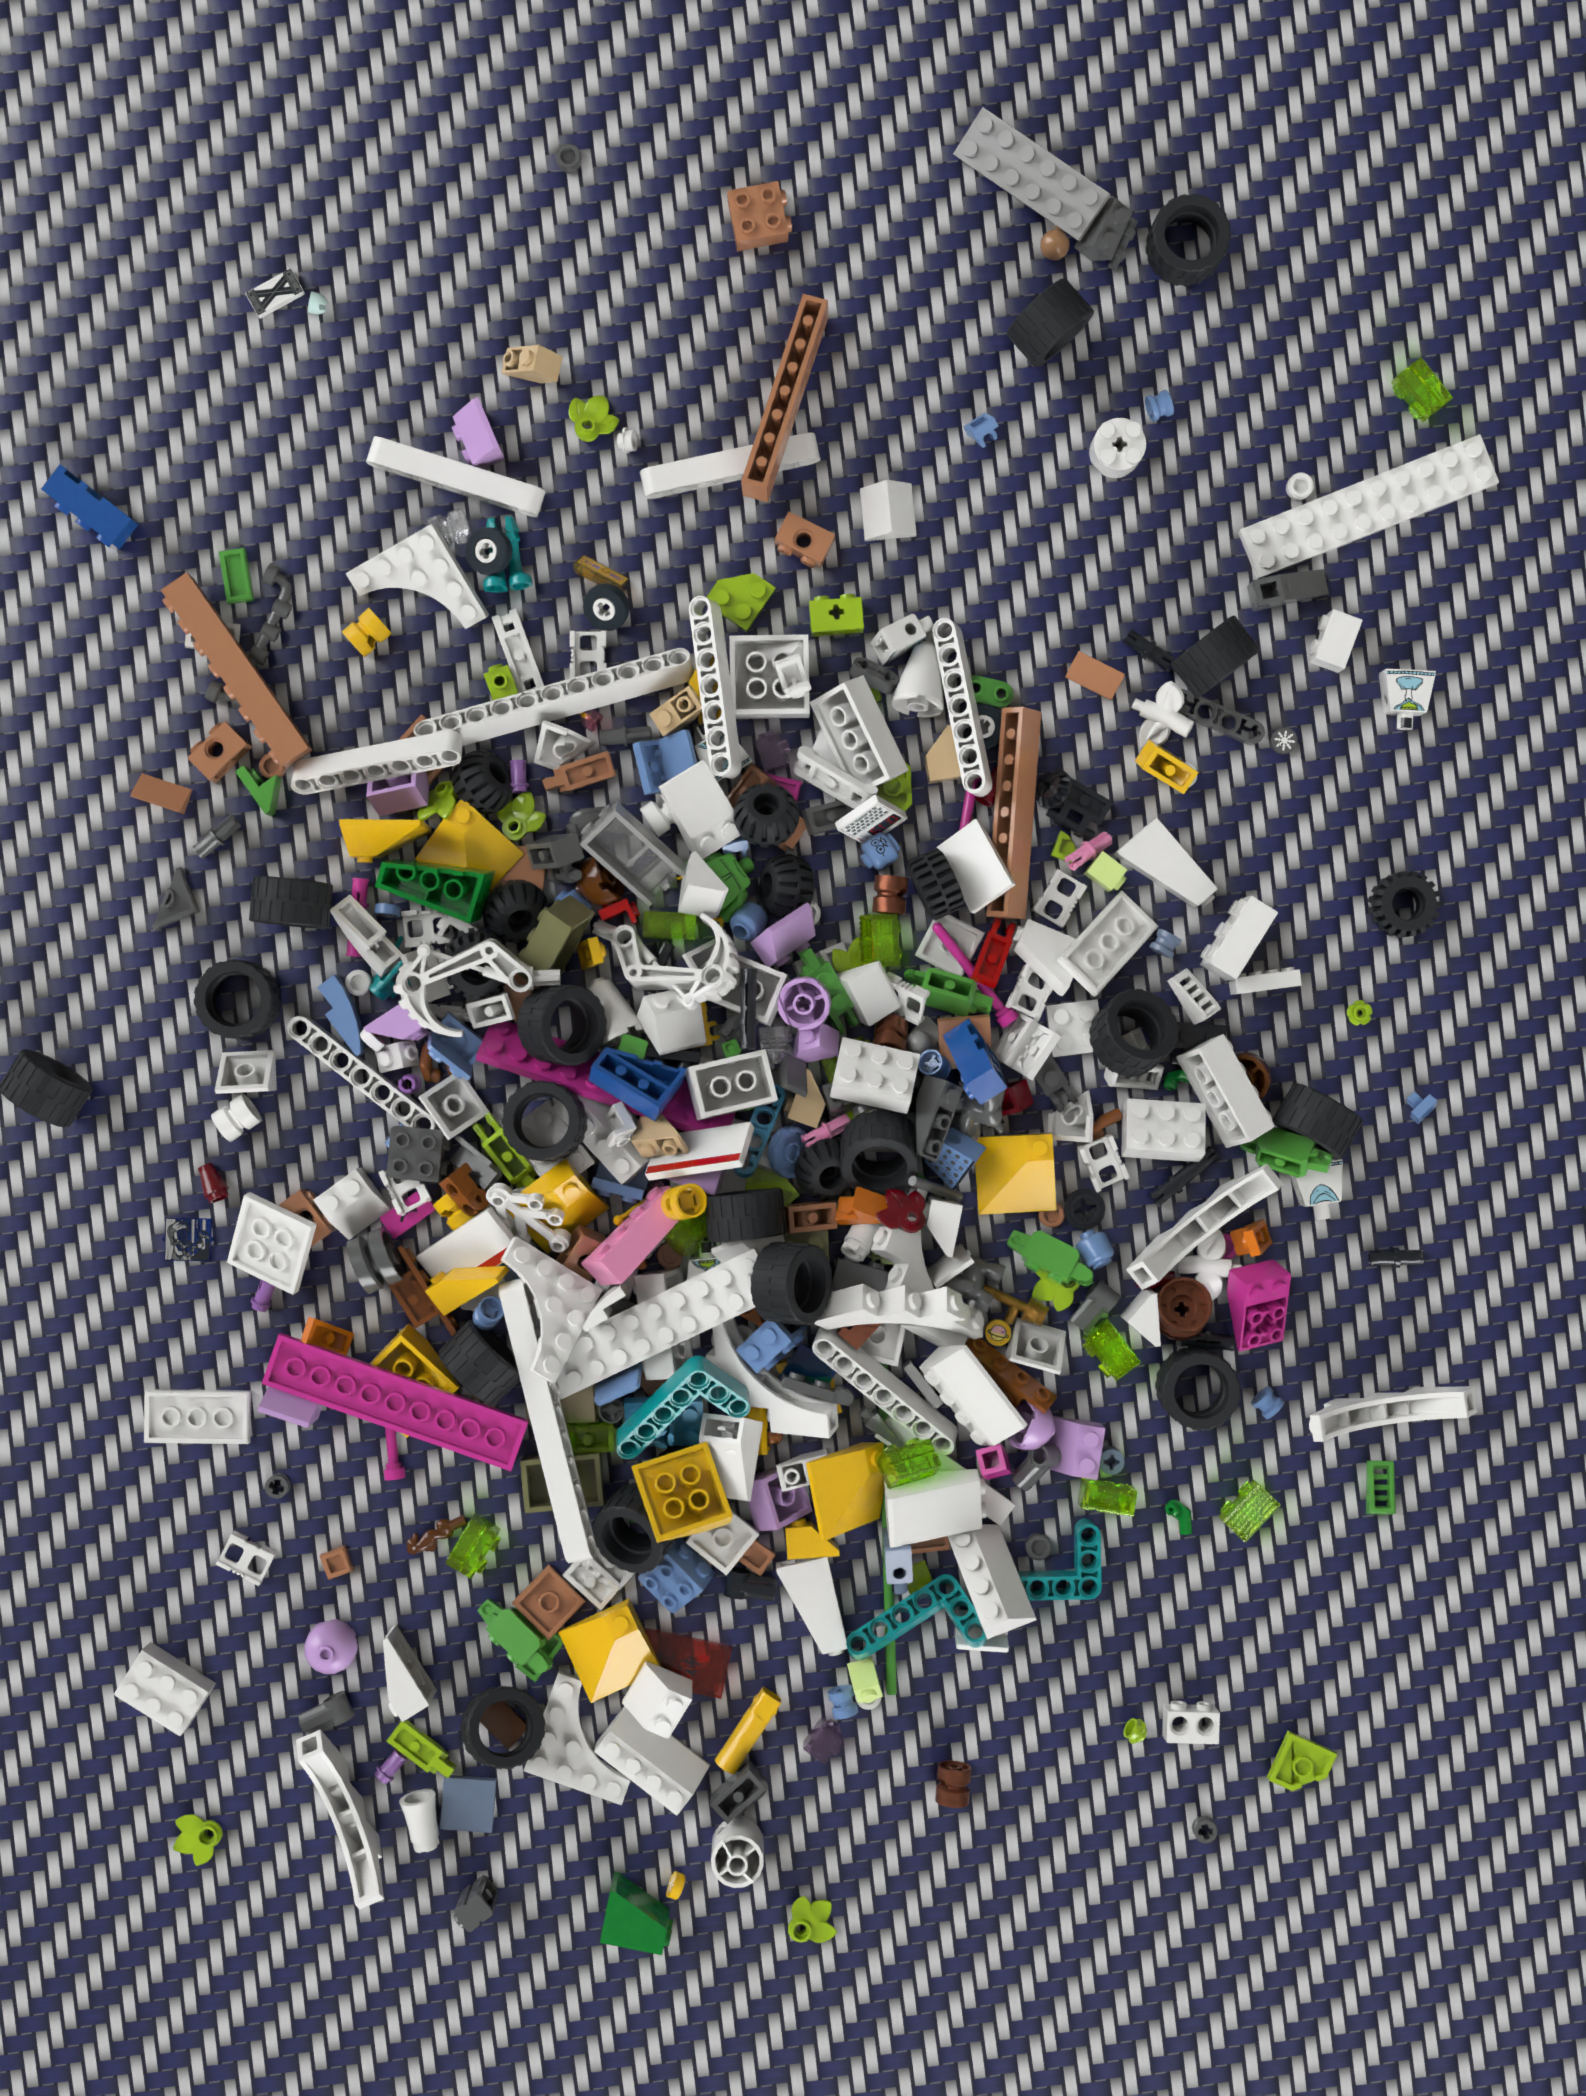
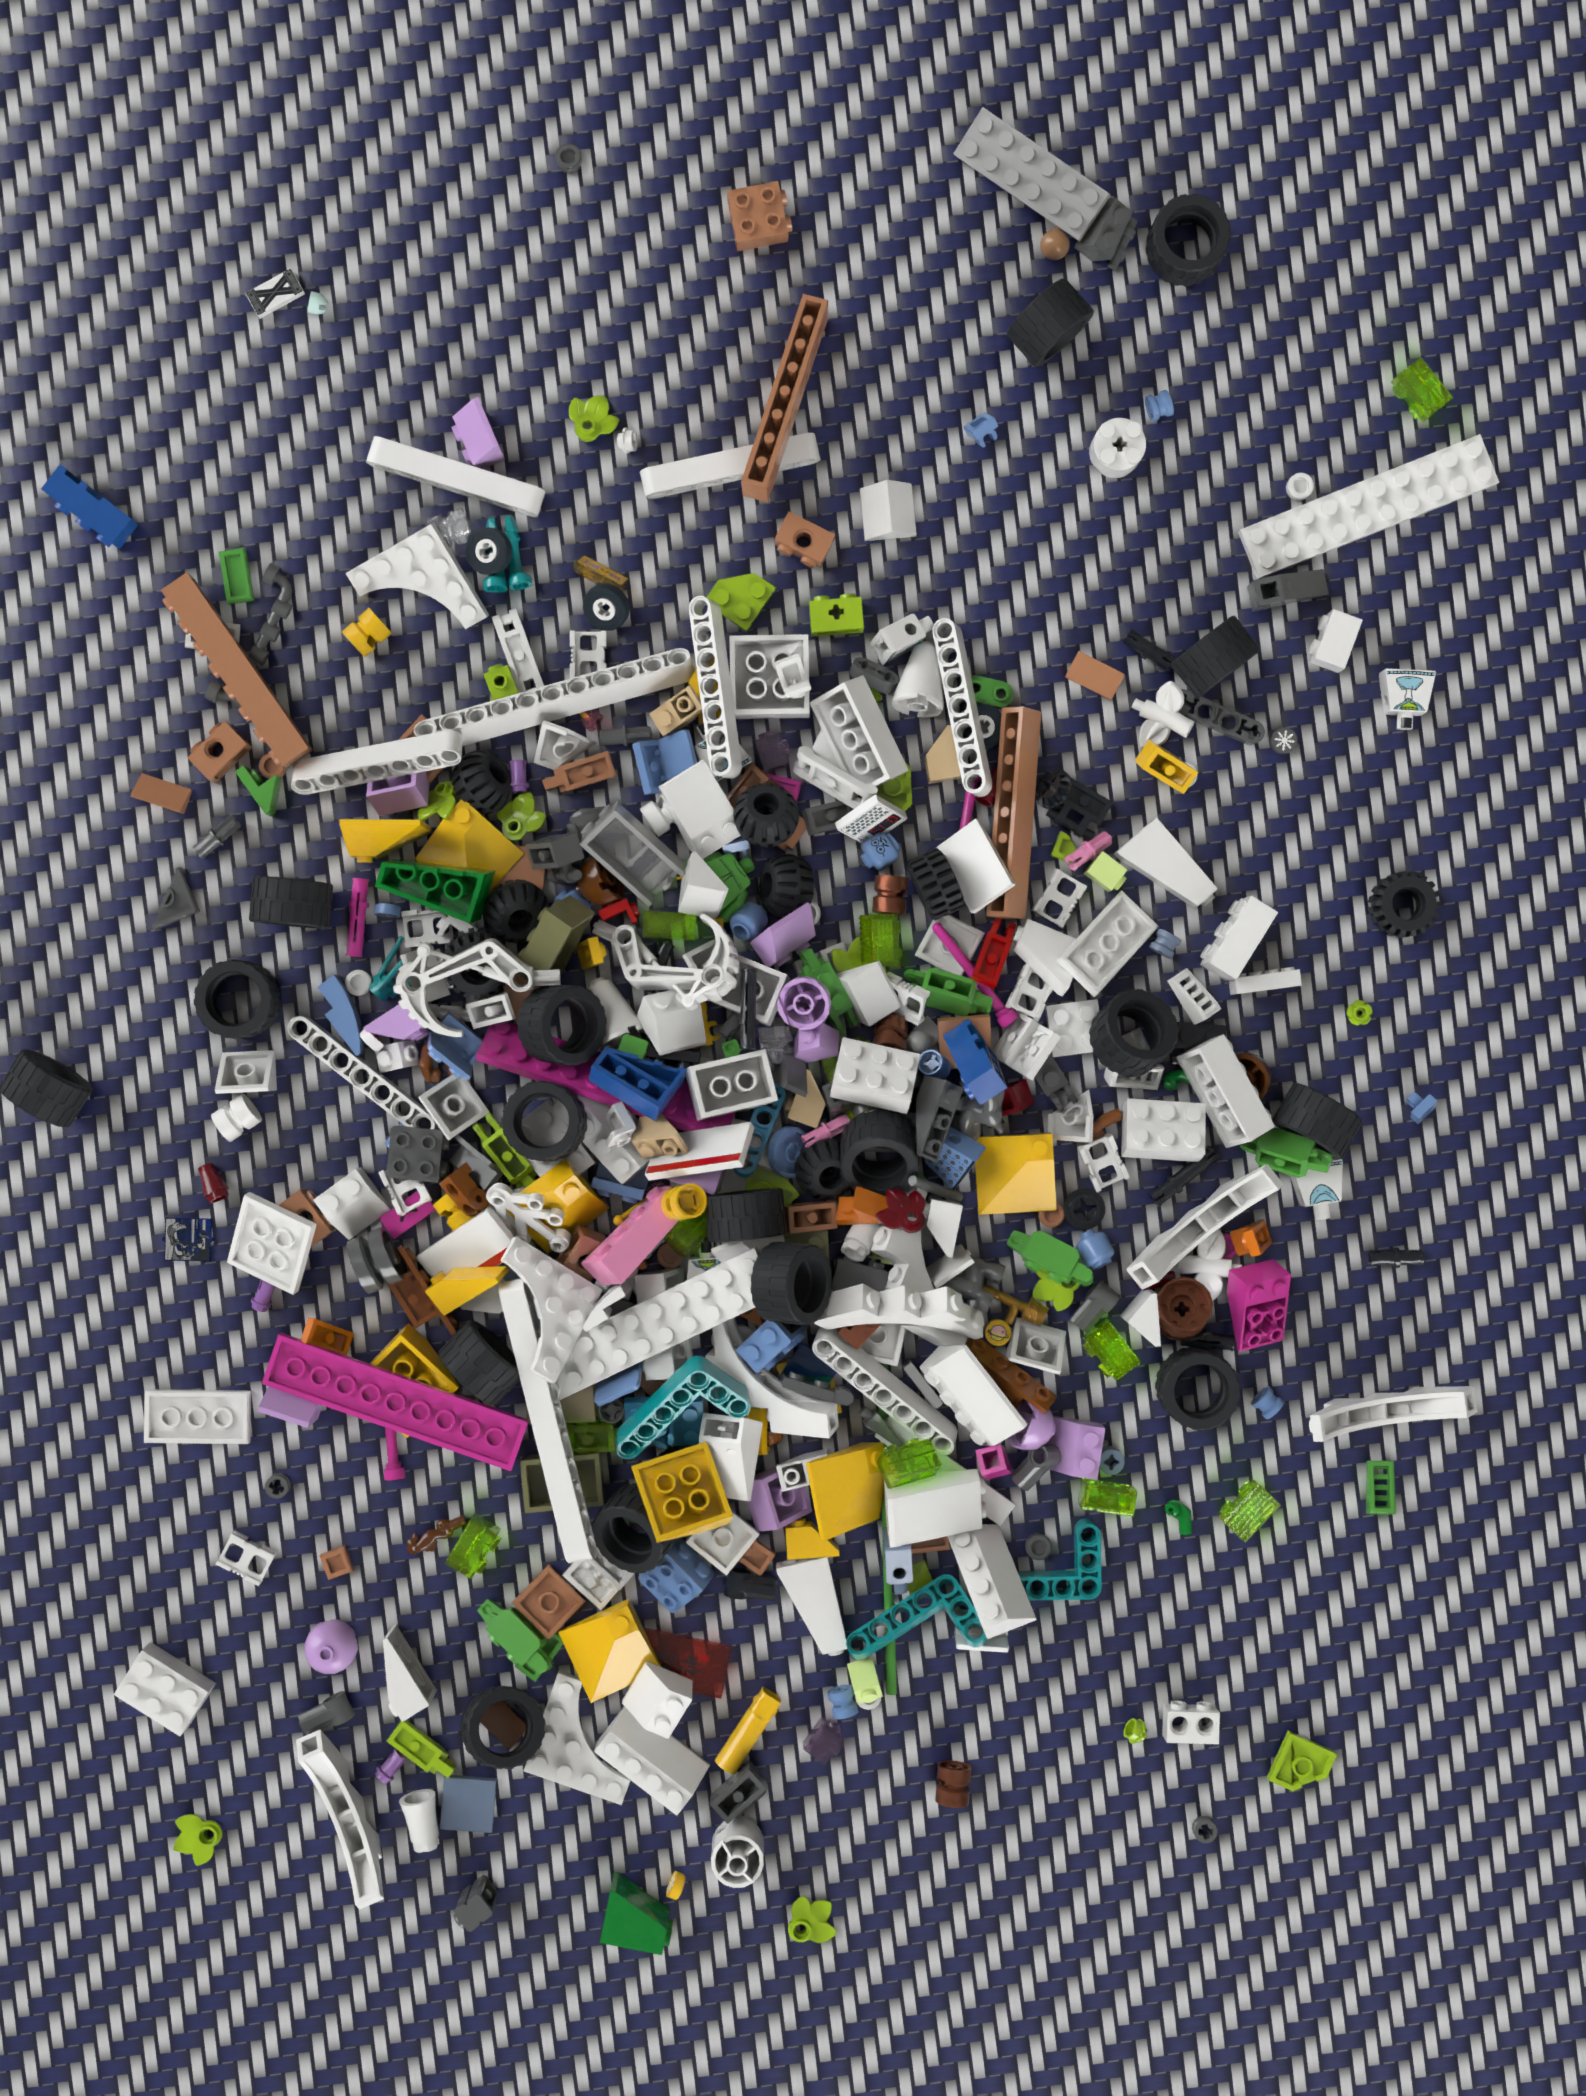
(366, 935): white slope -> none
(416, 1083): medium lavender pin -> none
(492, 1308): medium blue wheel -> none
(532, 363): tan slope -> none

